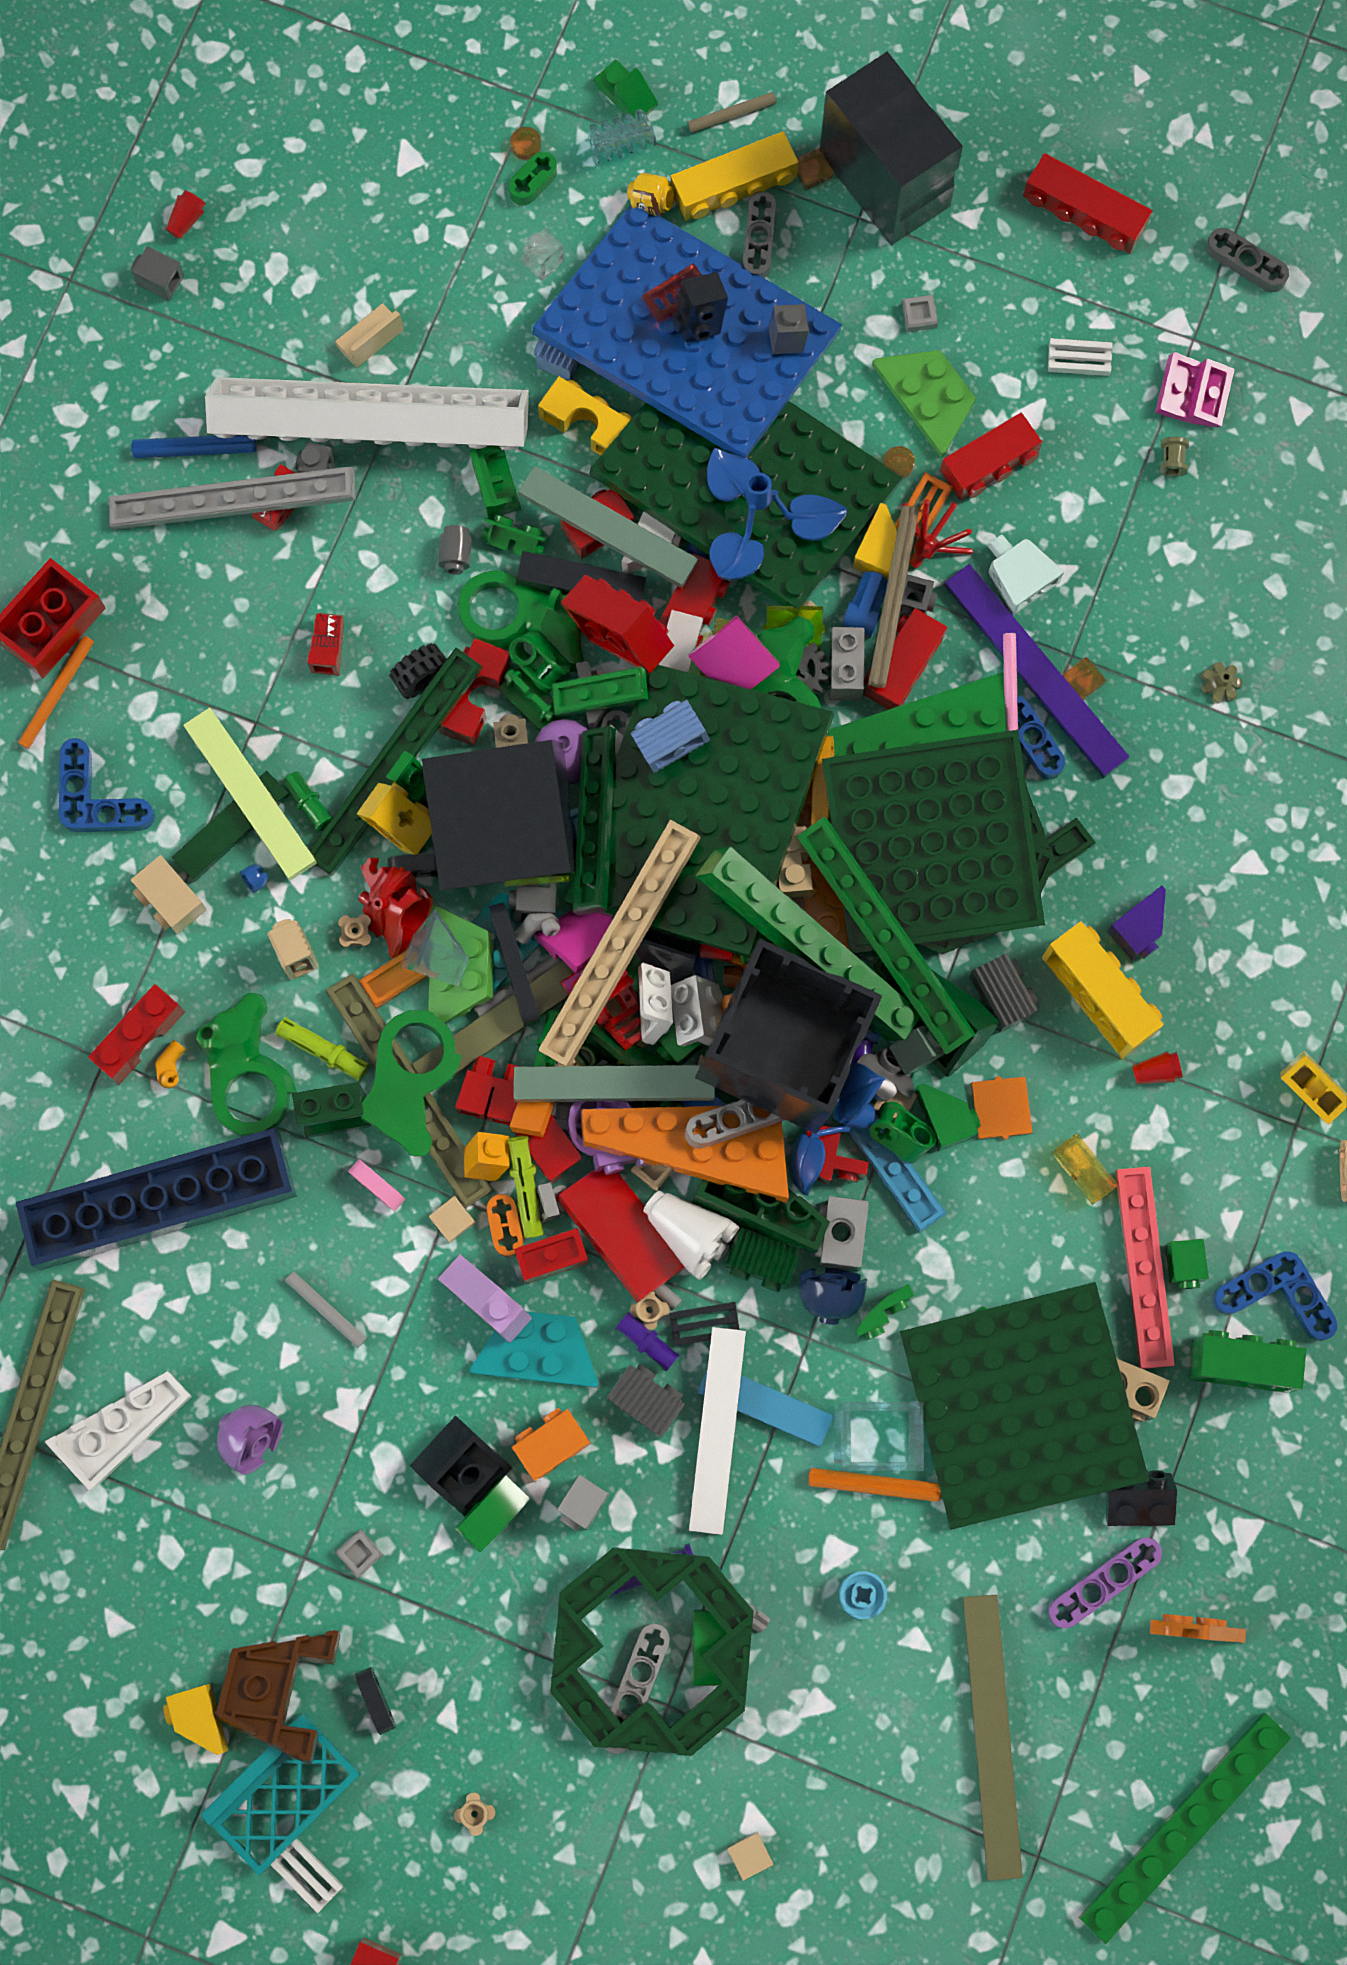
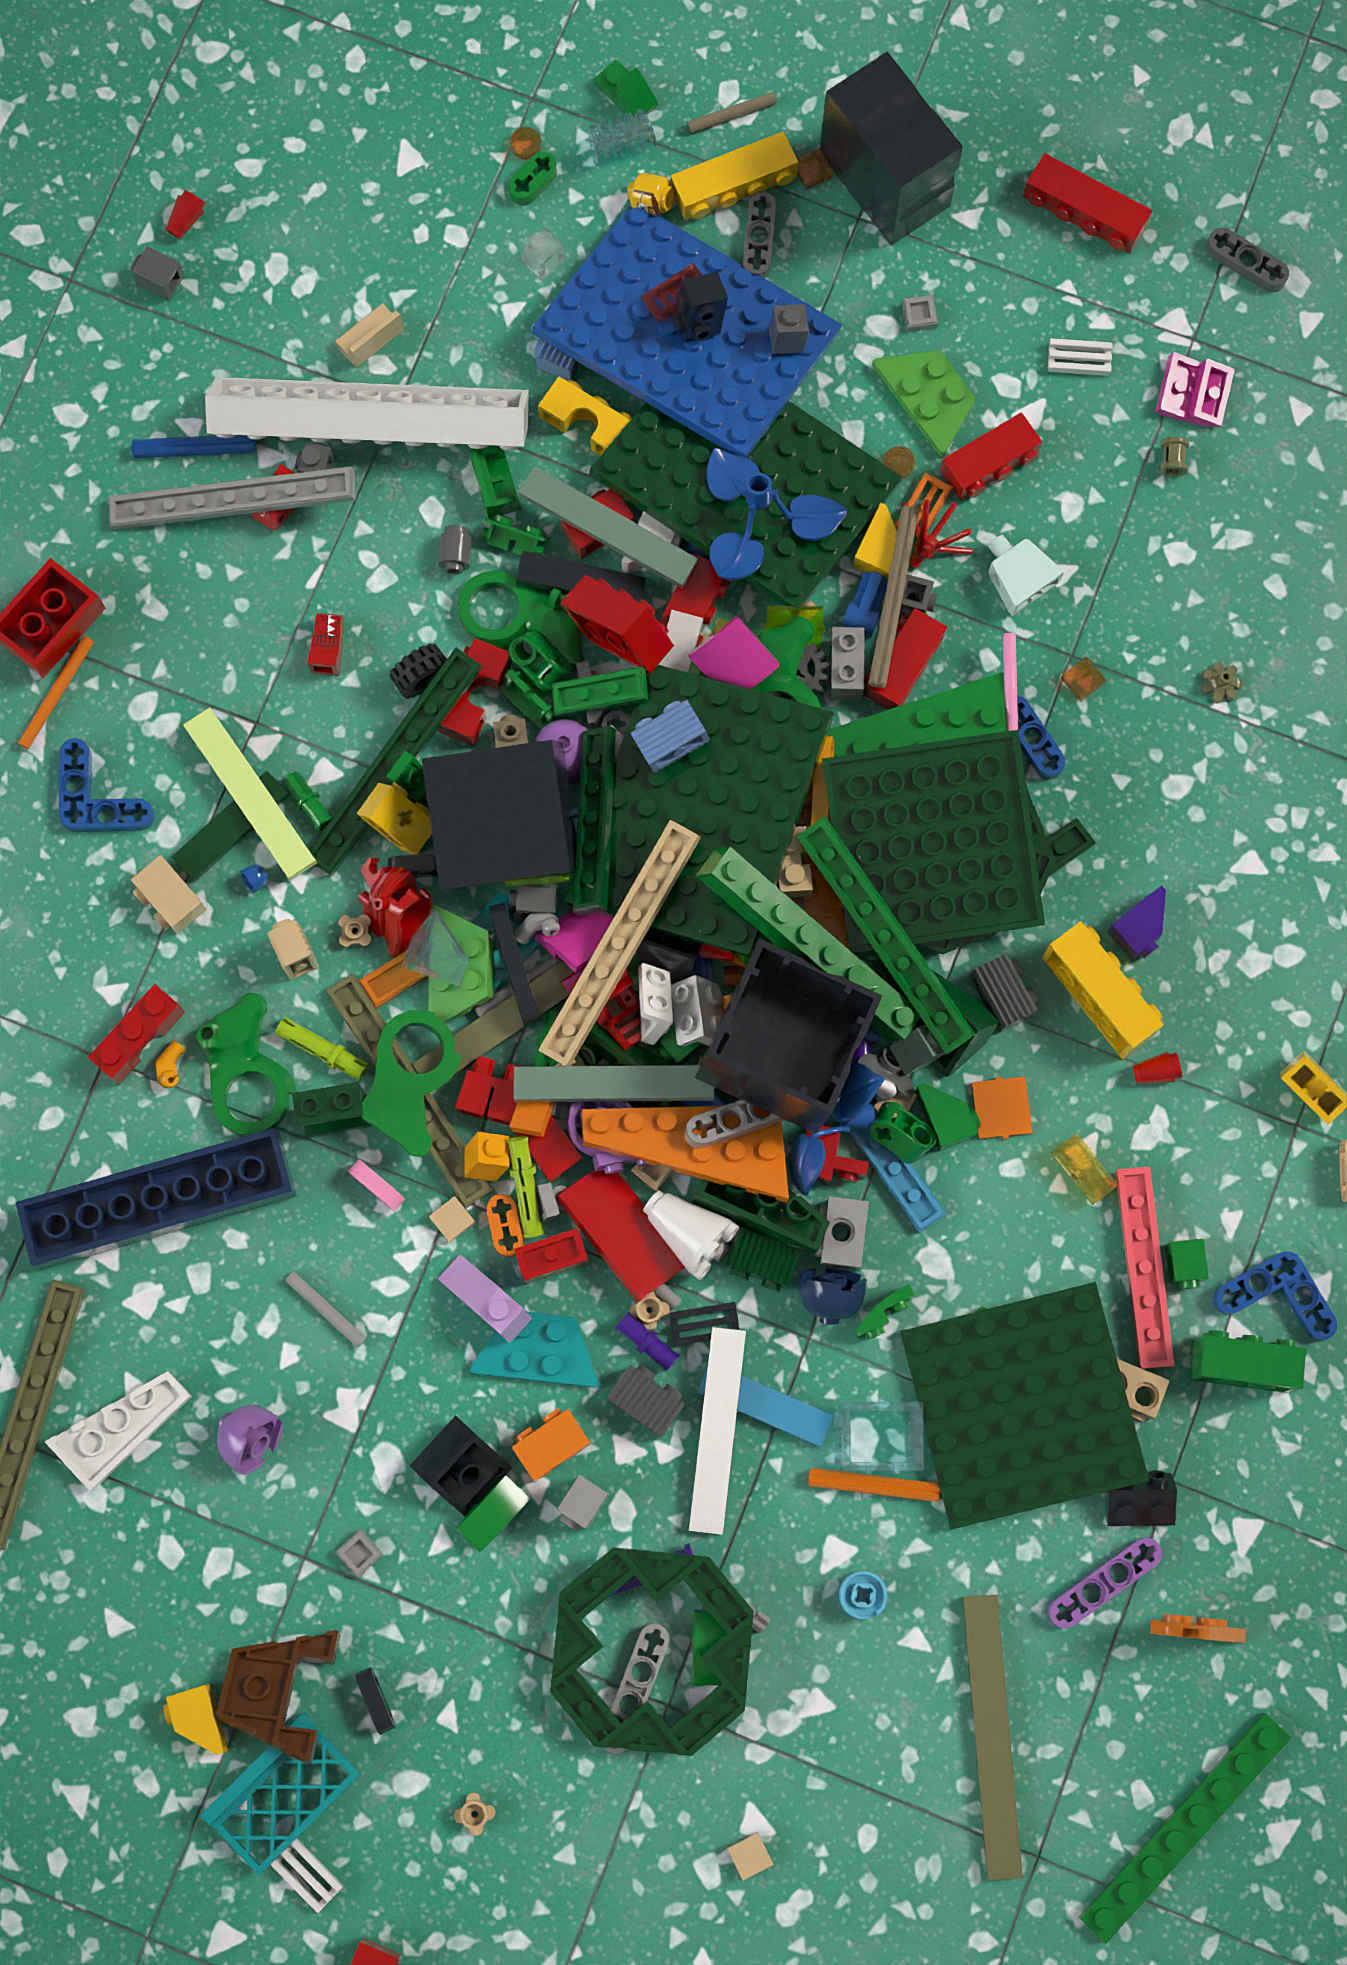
(1038, 672): dark purple tile -> none

